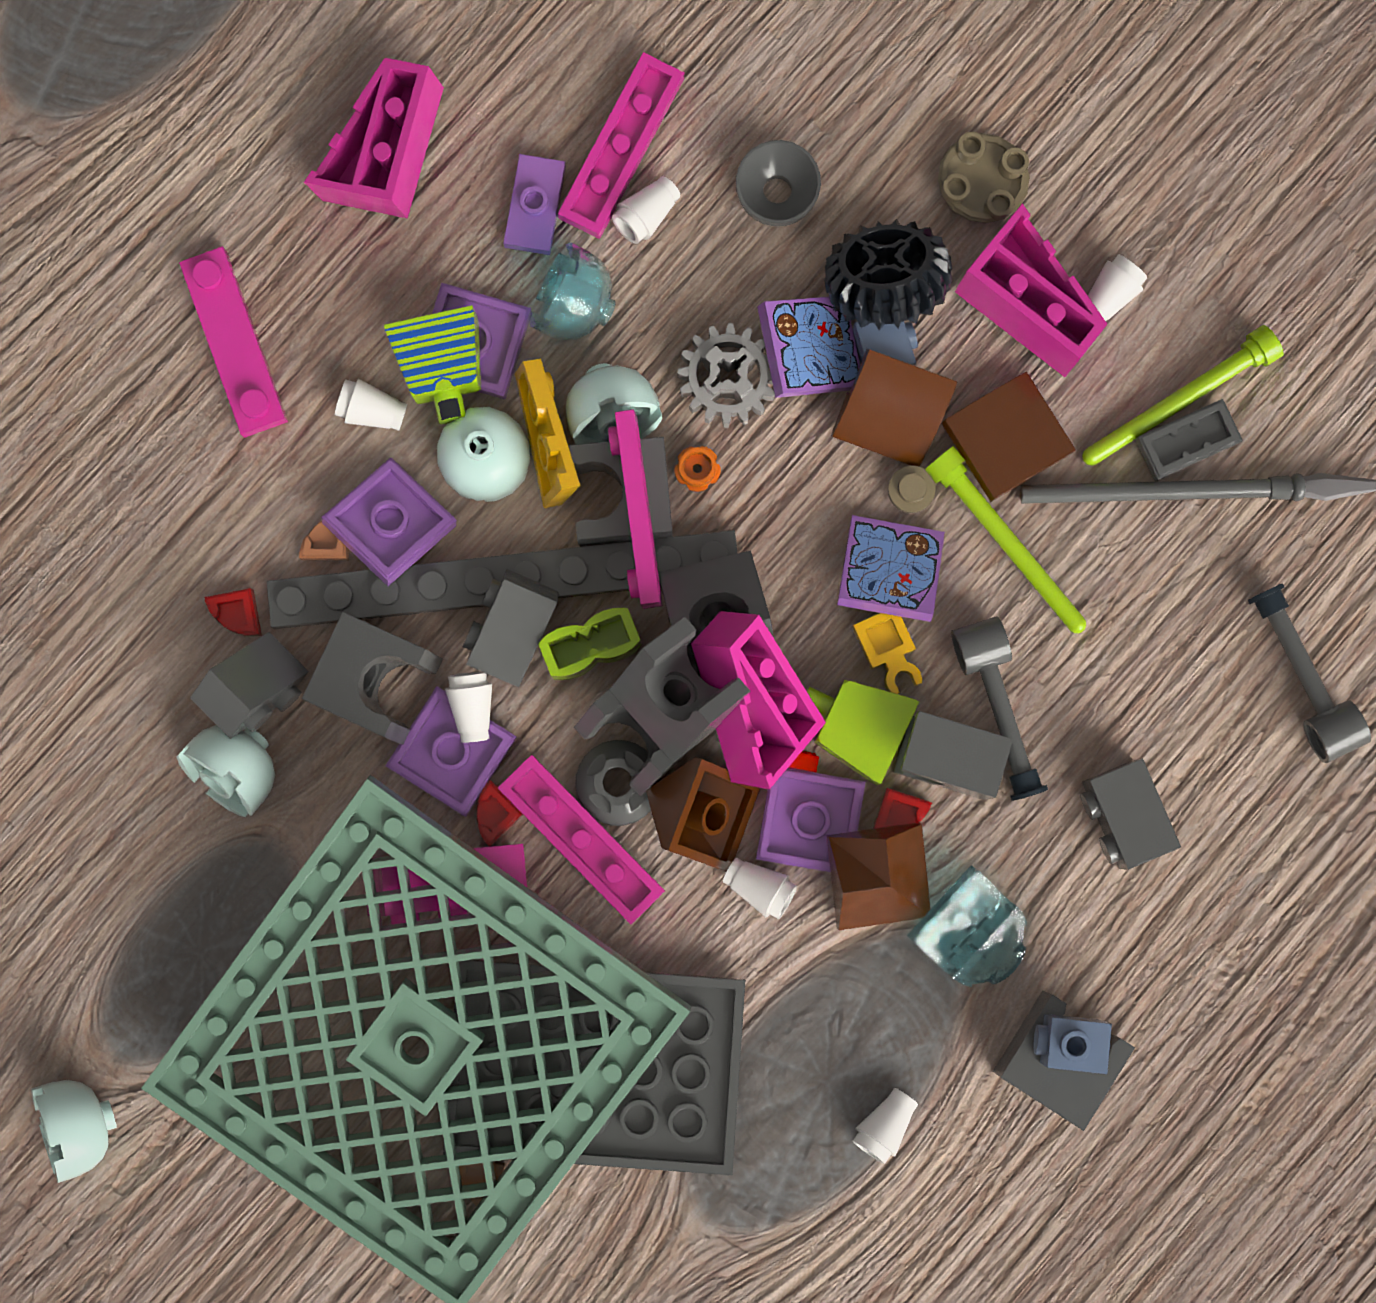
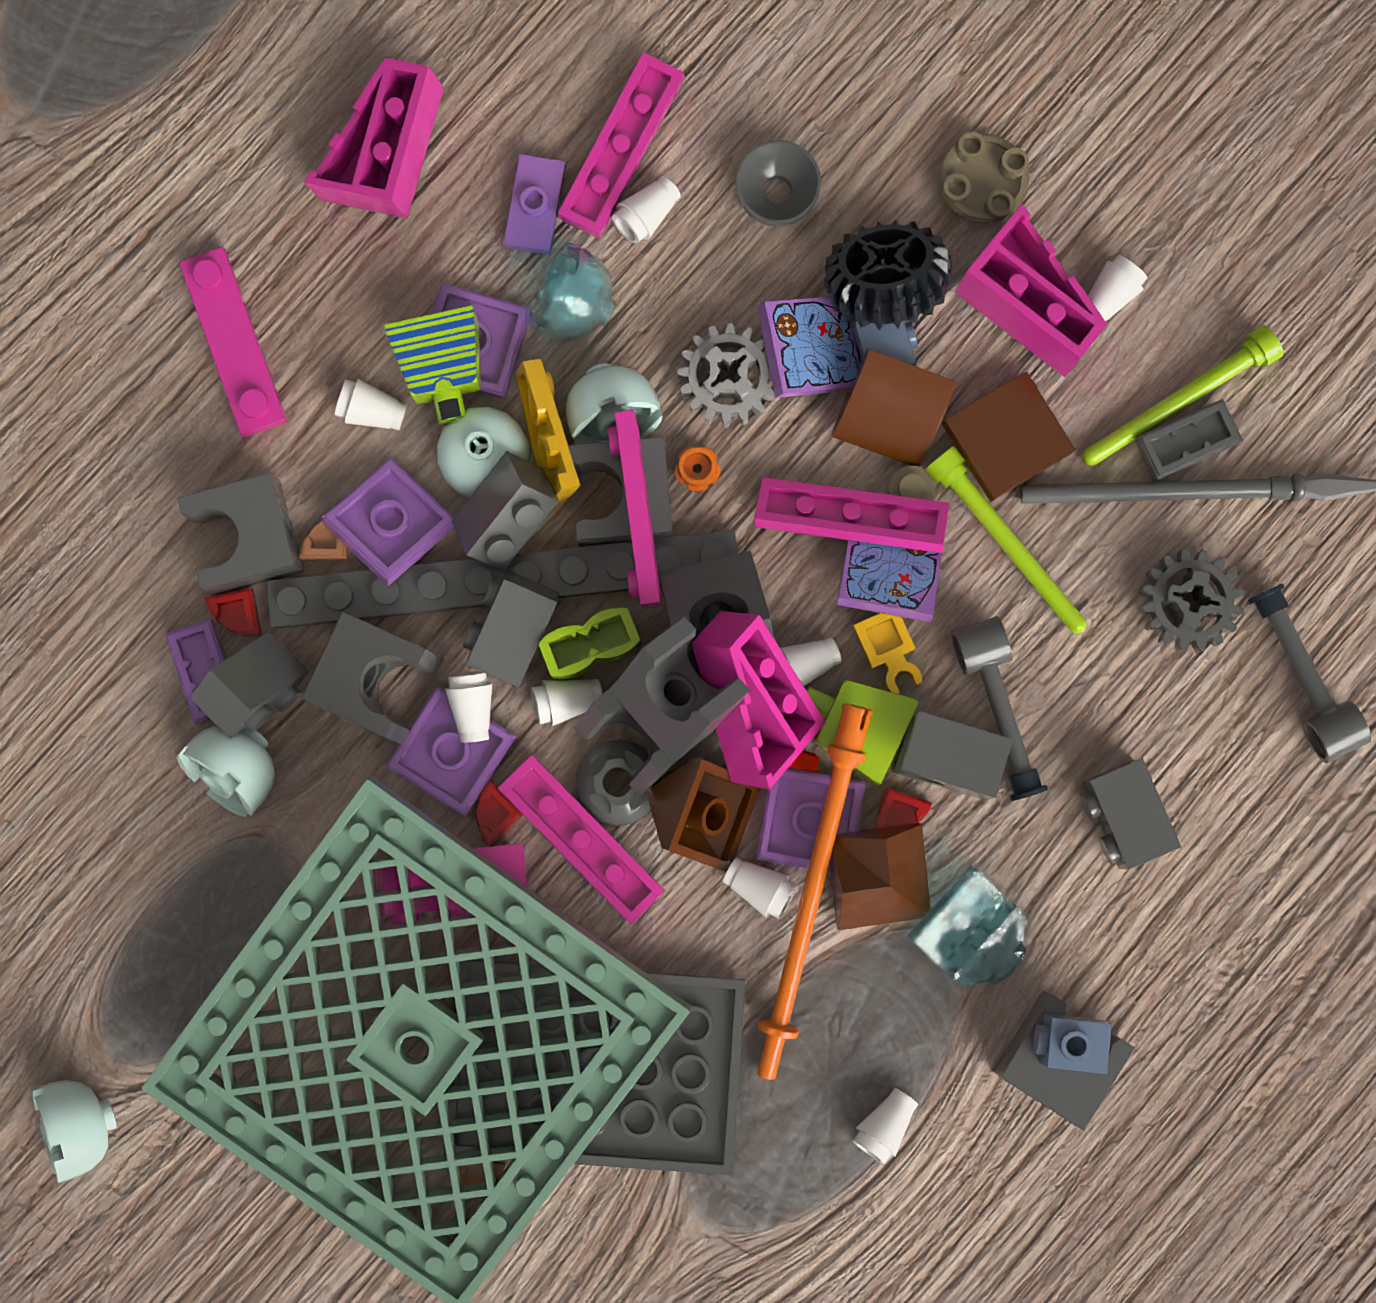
(194, 654): none -> medium lavender plate
(264, 528): none -> dark grey piece
(505, 511): none -> dark grey brick
(563, 699): none -> white cone
(812, 658): none -> white cone
(845, 756): none -> orange bar
(852, 514): none -> dark pink plate
(1194, 581): none -> dark grey gear

